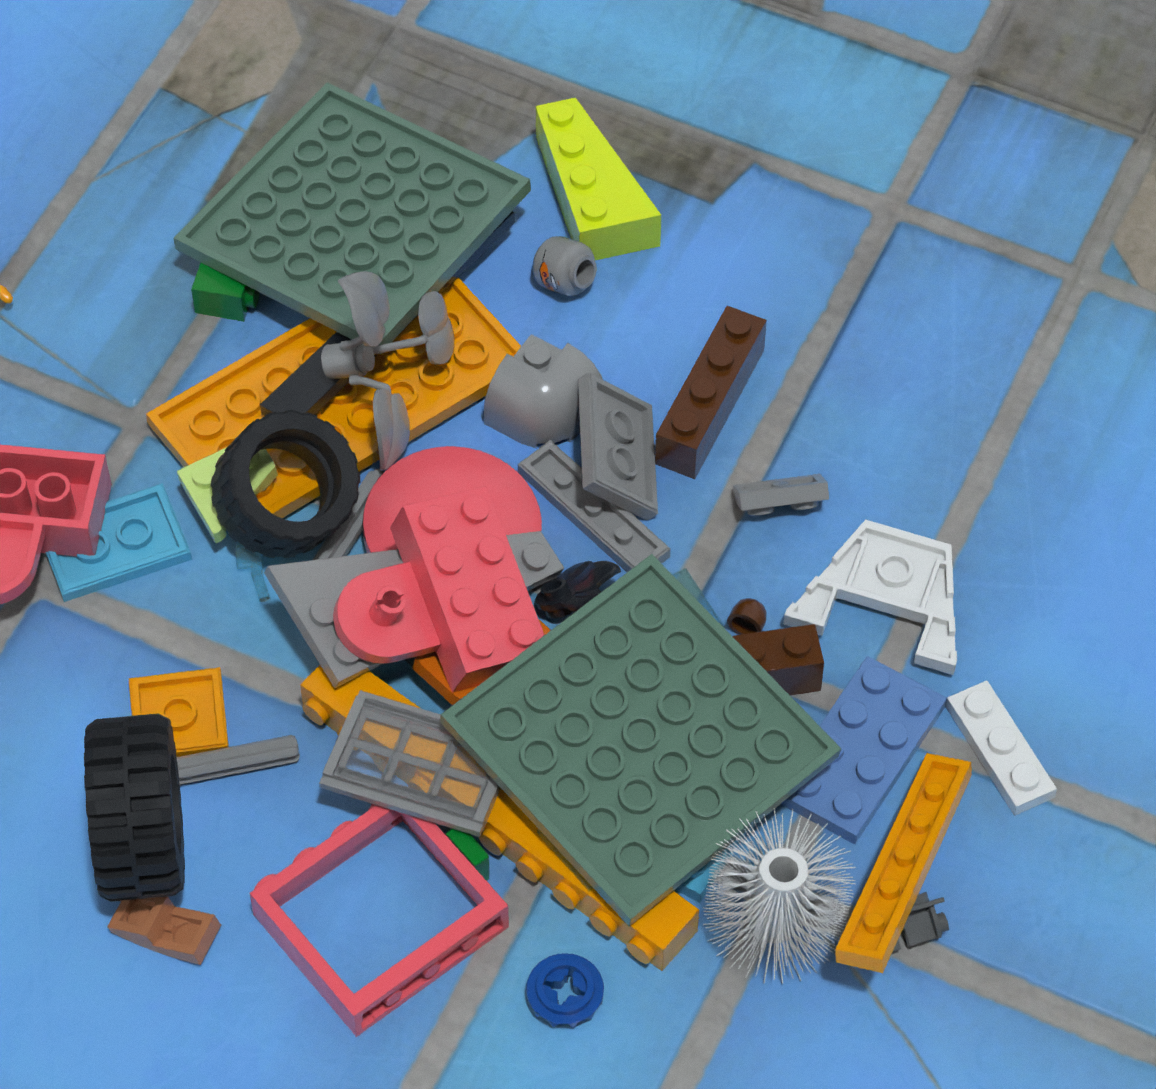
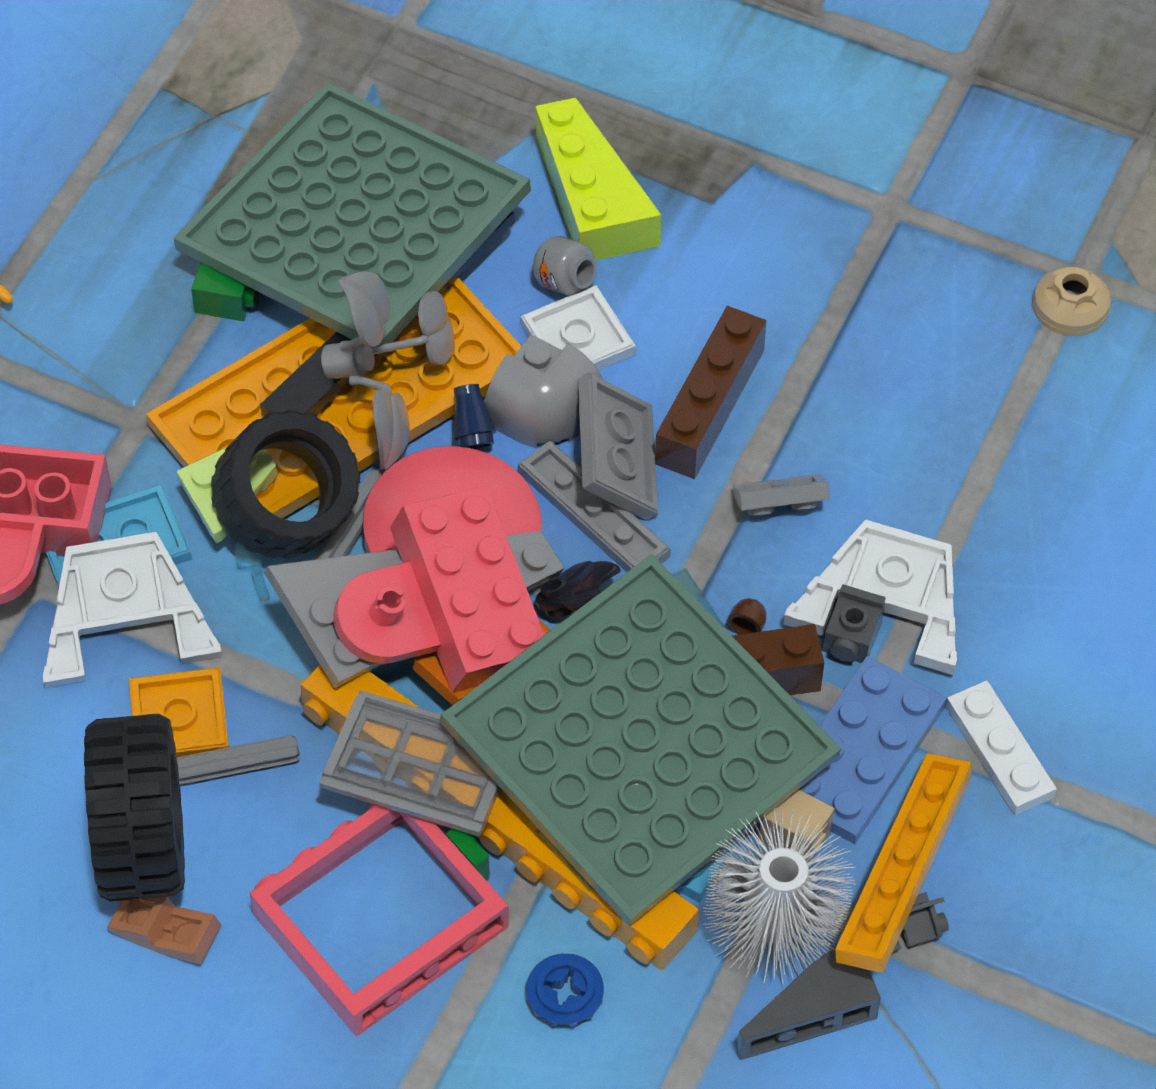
(119, 587): none -> white wing
(471, 418): none -> dark blue cone
(585, 323): none -> white tile
(804, 806): none -> tan brick
(814, 1004): none -> dark grey slope
(854, 624): none -> dark grey brick
(1067, 312): none -> tan piece

